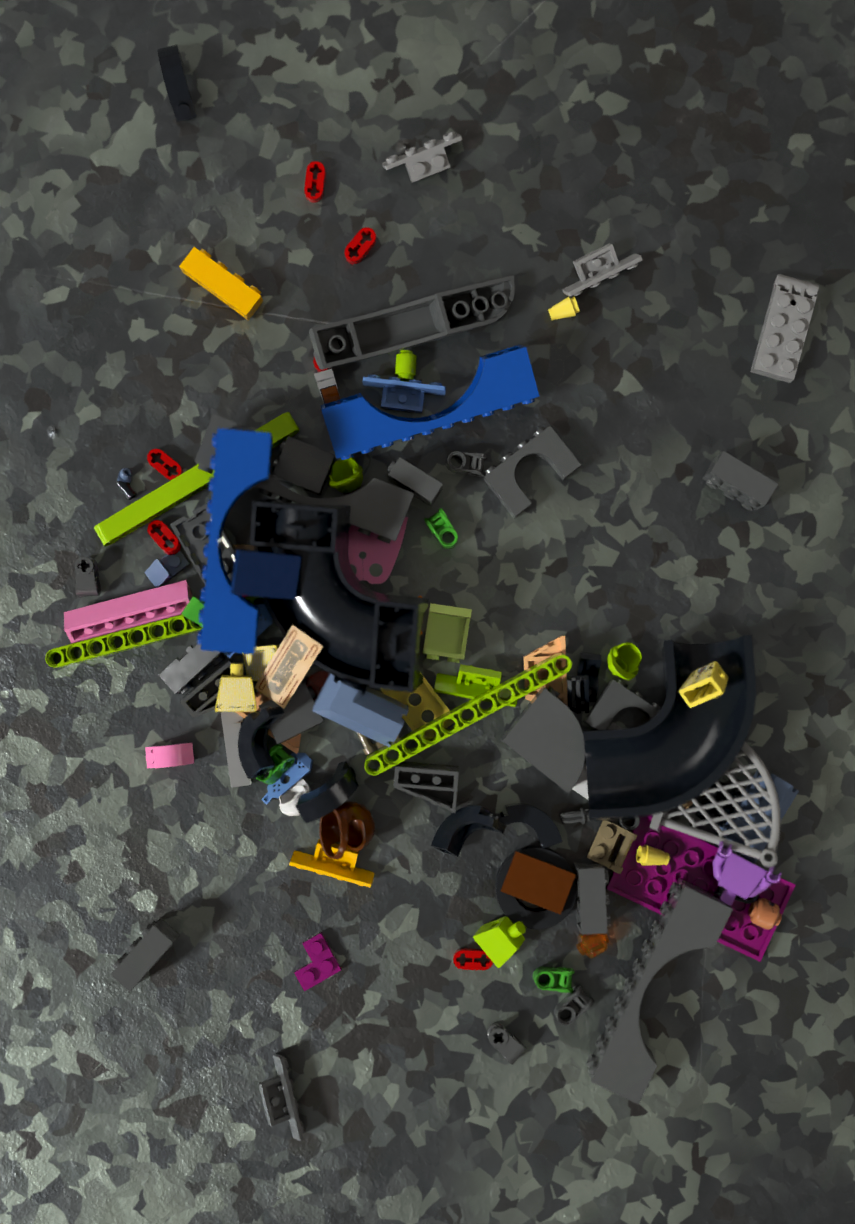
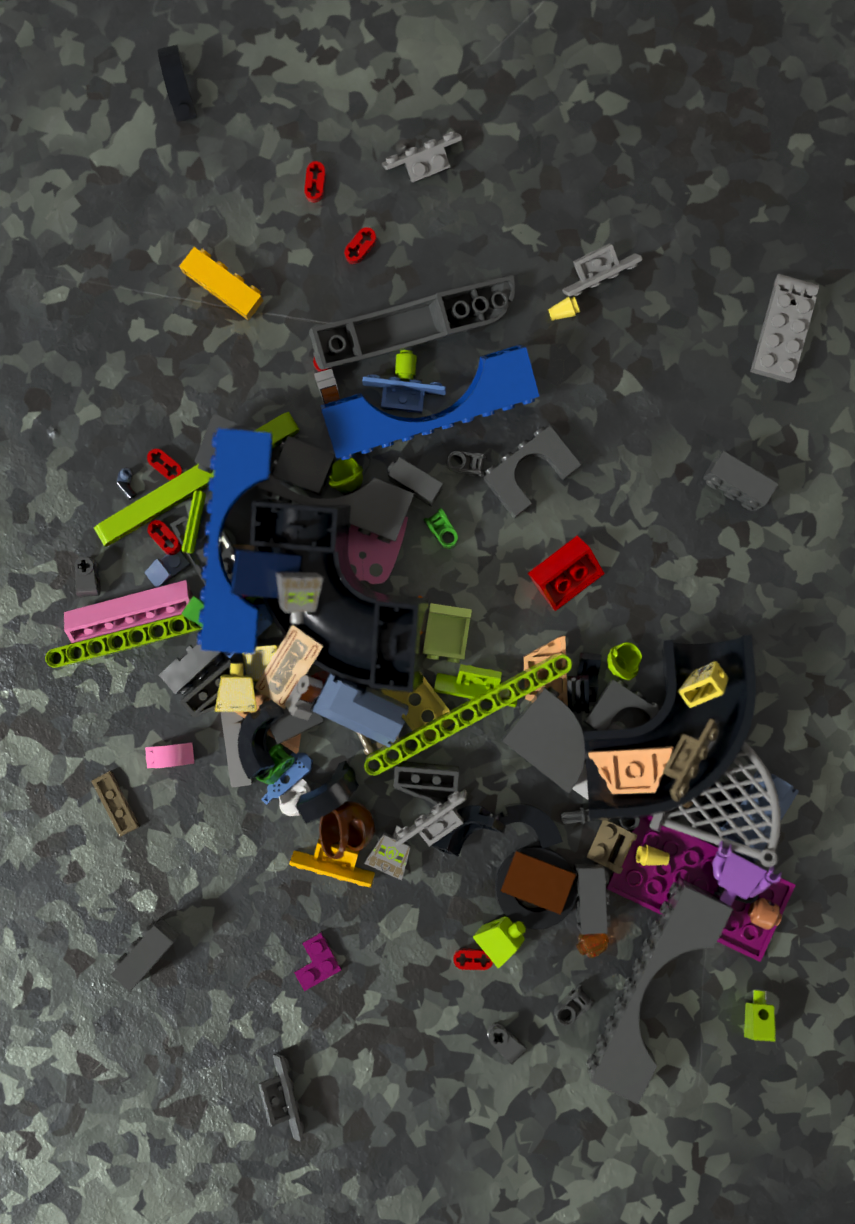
(115, 803): none -> dark tan tile
(193, 522): none -> lime axle
(298, 593): none -> light grey torso
(303, 697): none -> light grey leg
(389, 856): none -> light grey torso
(437, 823): none -> light grey bracket
(558, 979): bright green piece -> none
(566, 573): none -> red slope
(632, 769): none -> light nougat wing
(686, 758): none -> dark tan bracket
(762, 1026): none -> lime torso

